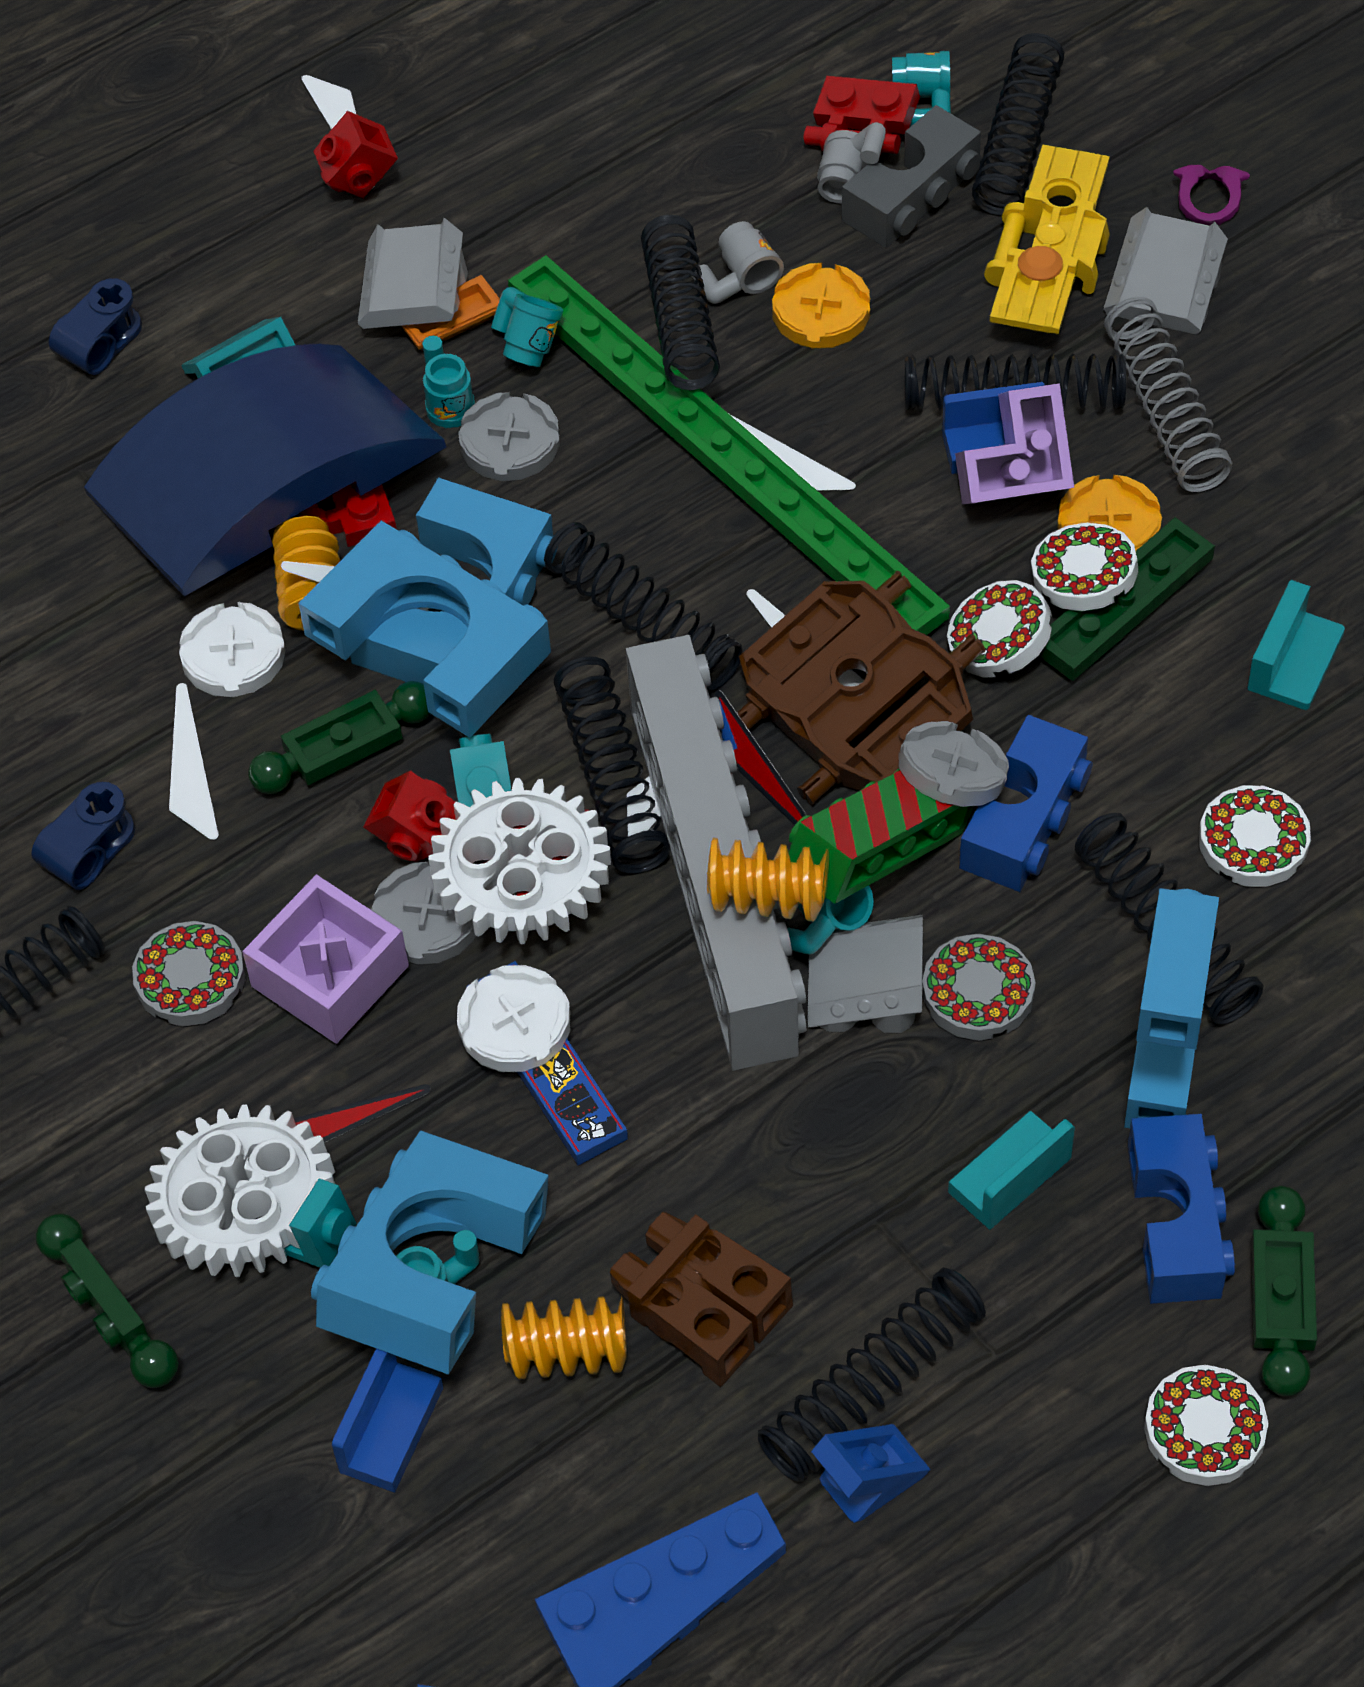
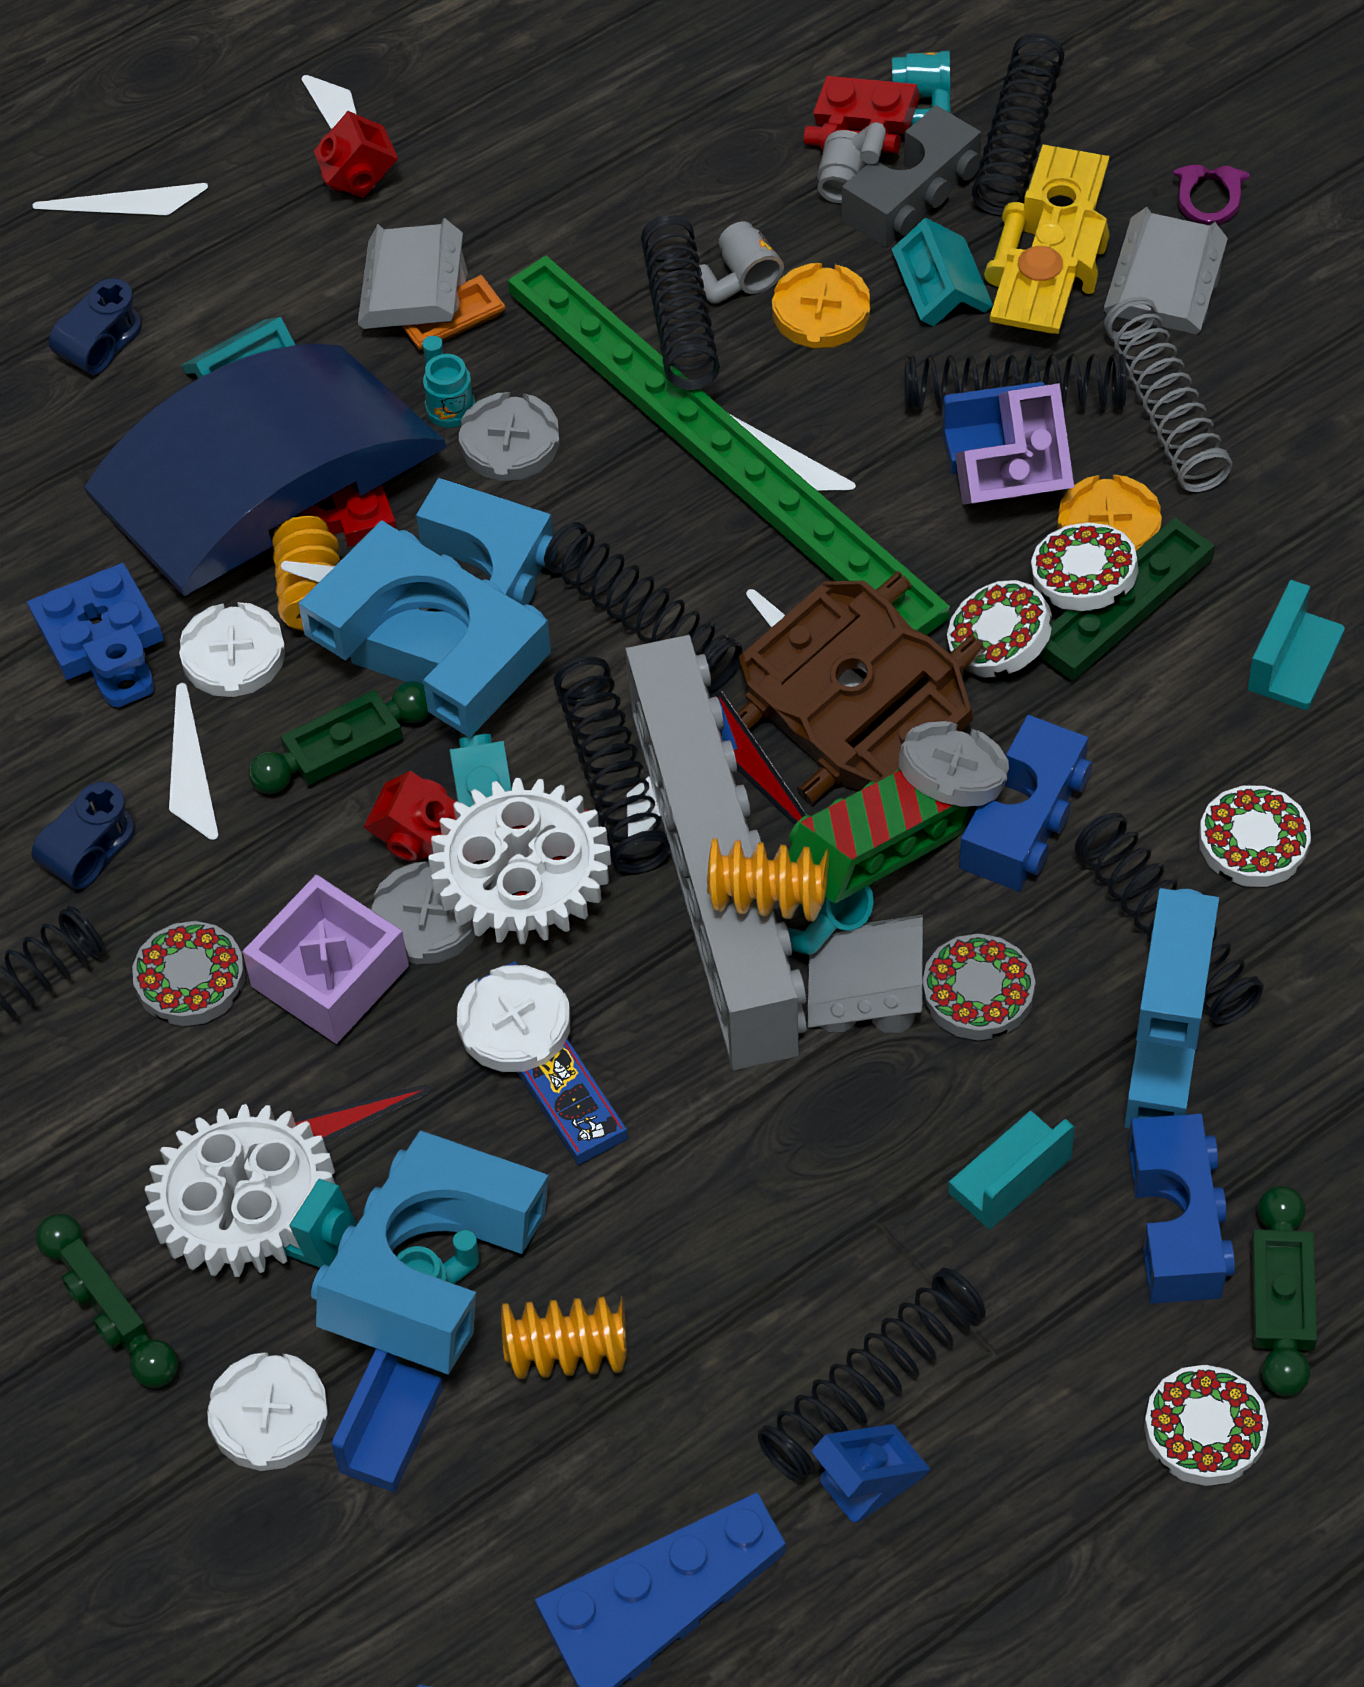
(108, 649): none -> blue plate
(149, 201): none -> white sticker
(268, 1411): none -> white tile
(527, 325): teal piece -> none
(703, 1293): reddish brown hips -> none
(939, 272): none -> teal panel

